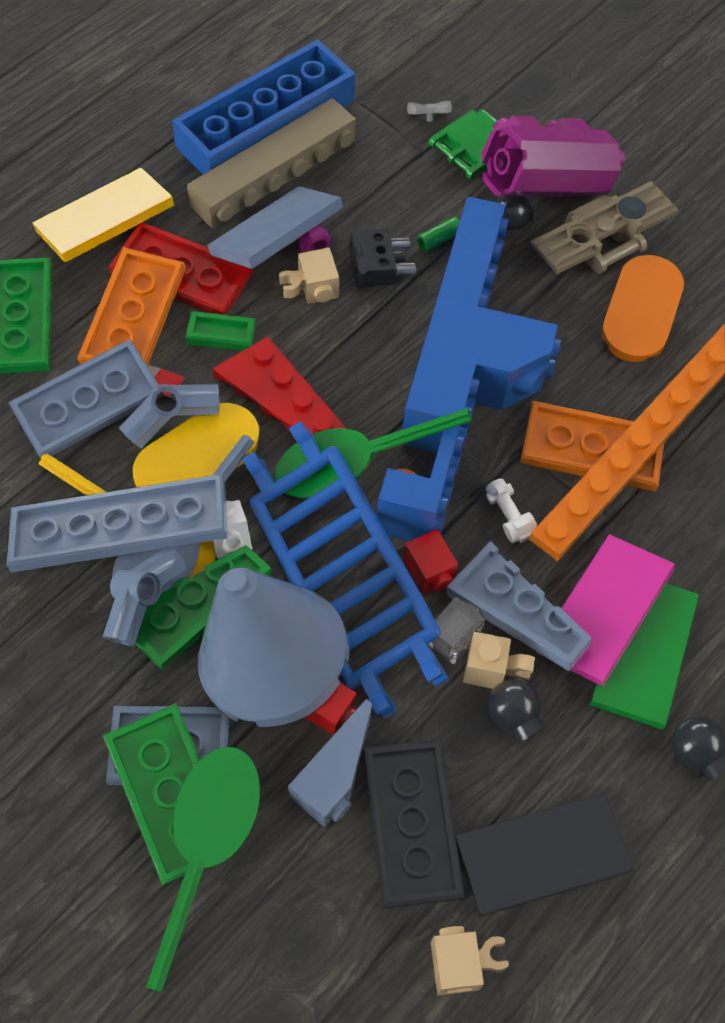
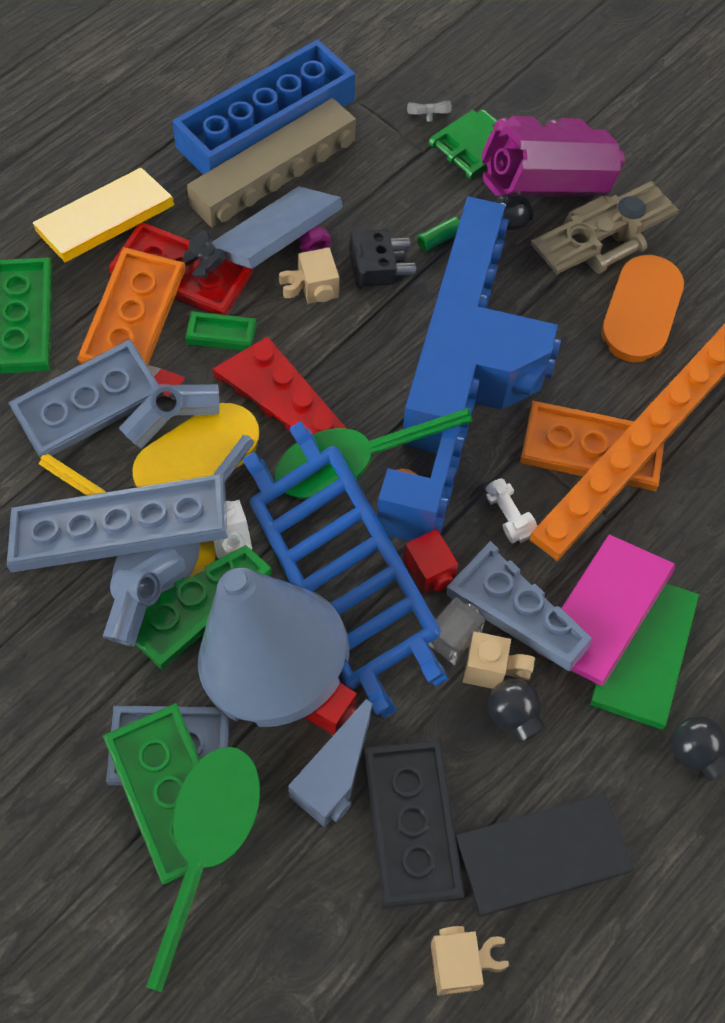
(203, 249): none -> black piece

